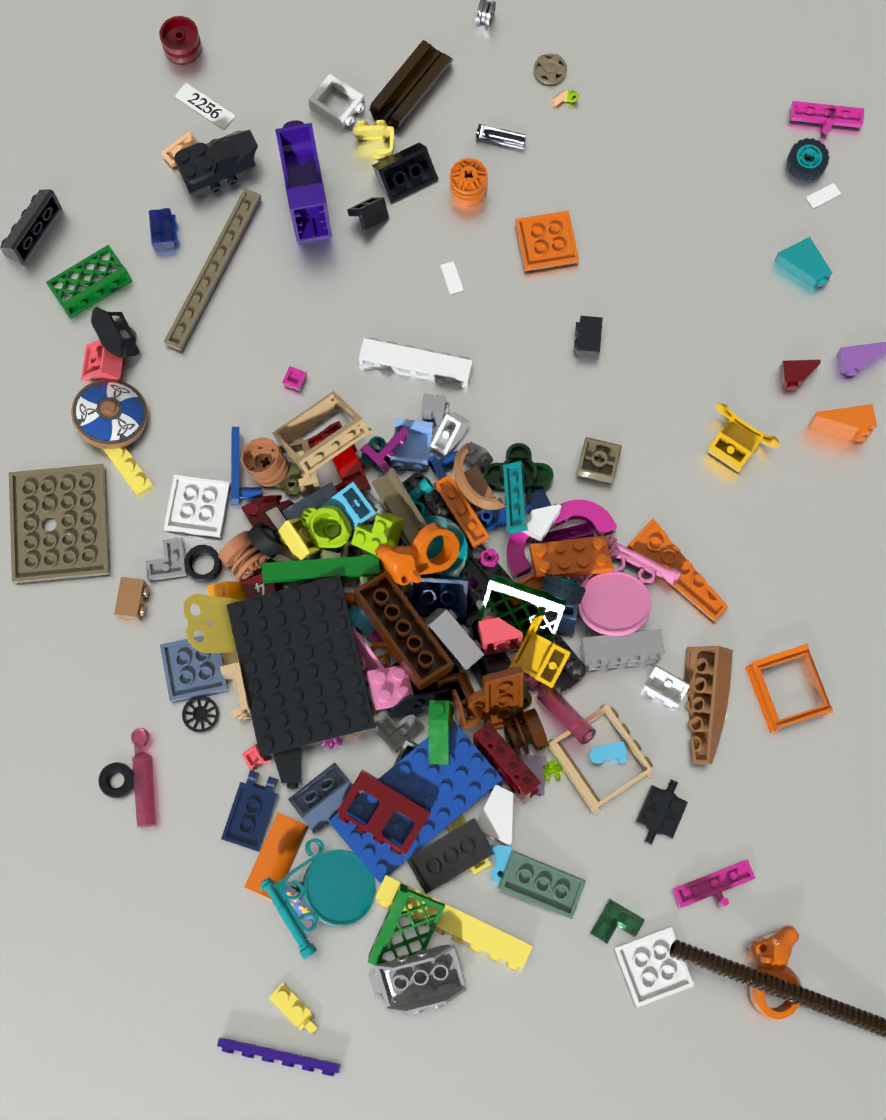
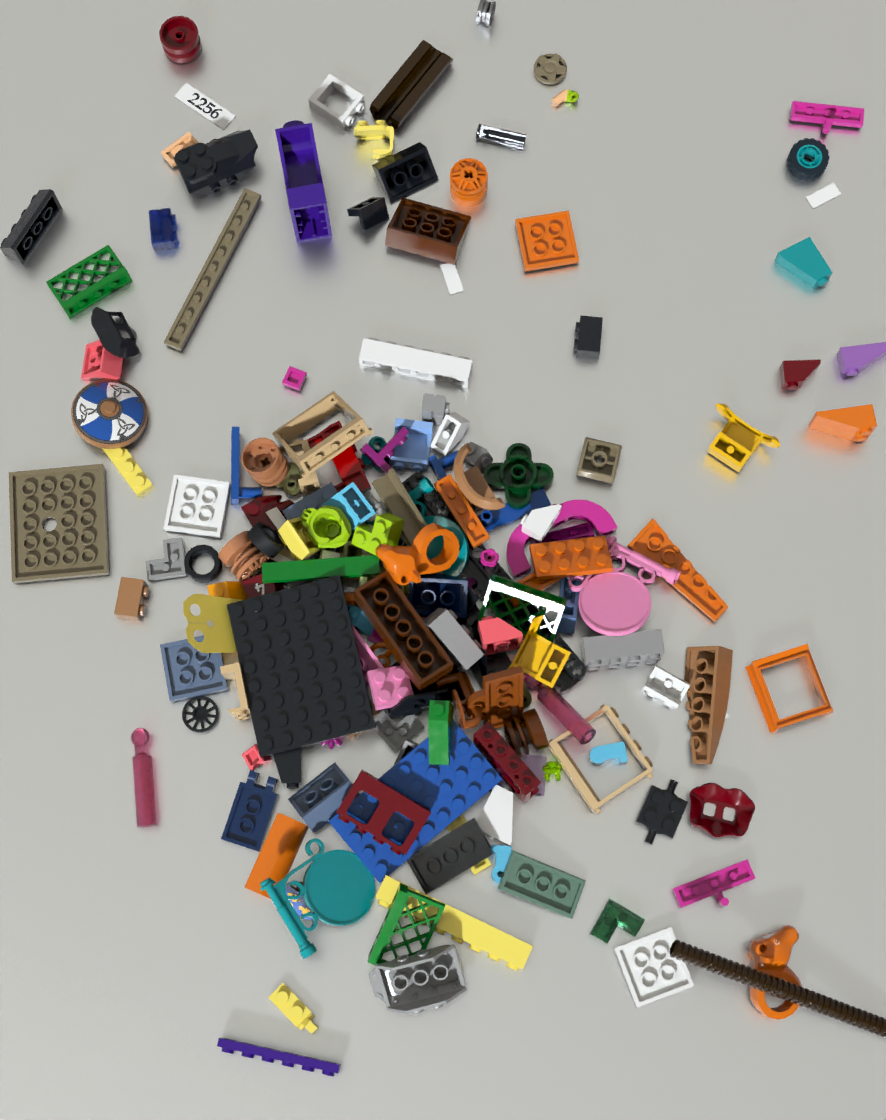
(105, 775): black tyre -> none
(427, 230): none -> reddish brown slope
(515, 497): teal plate -> none
(562, 588): black wheel -> none
(722, 798): none -> dark red piece

